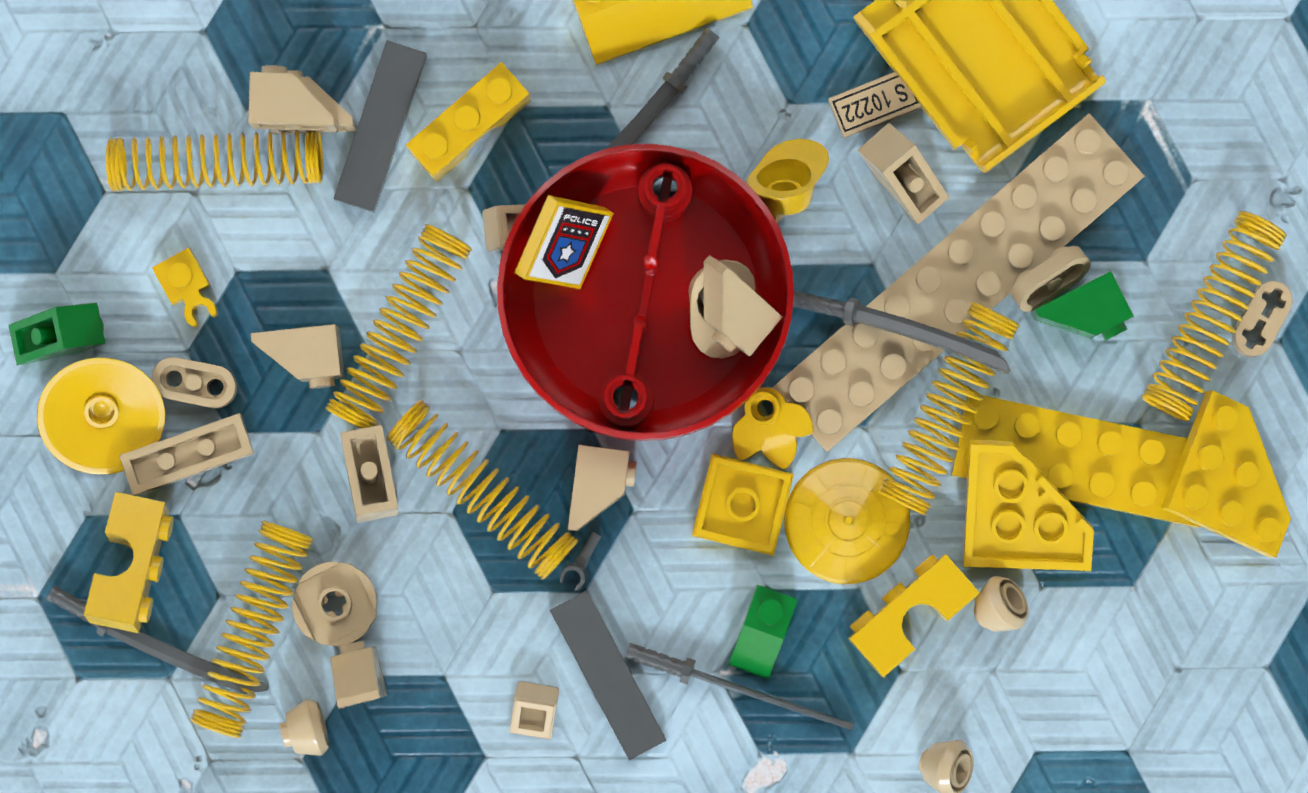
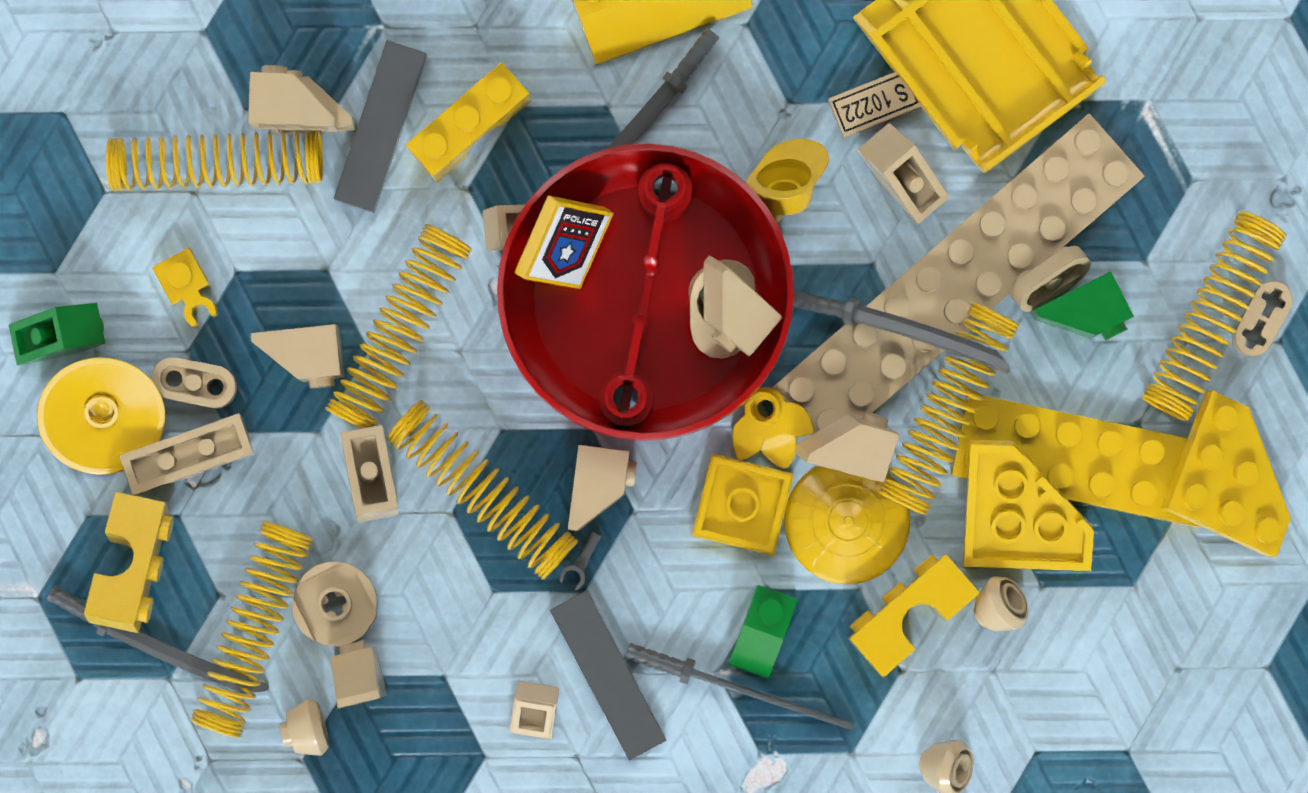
(852, 446): none -> tan slope

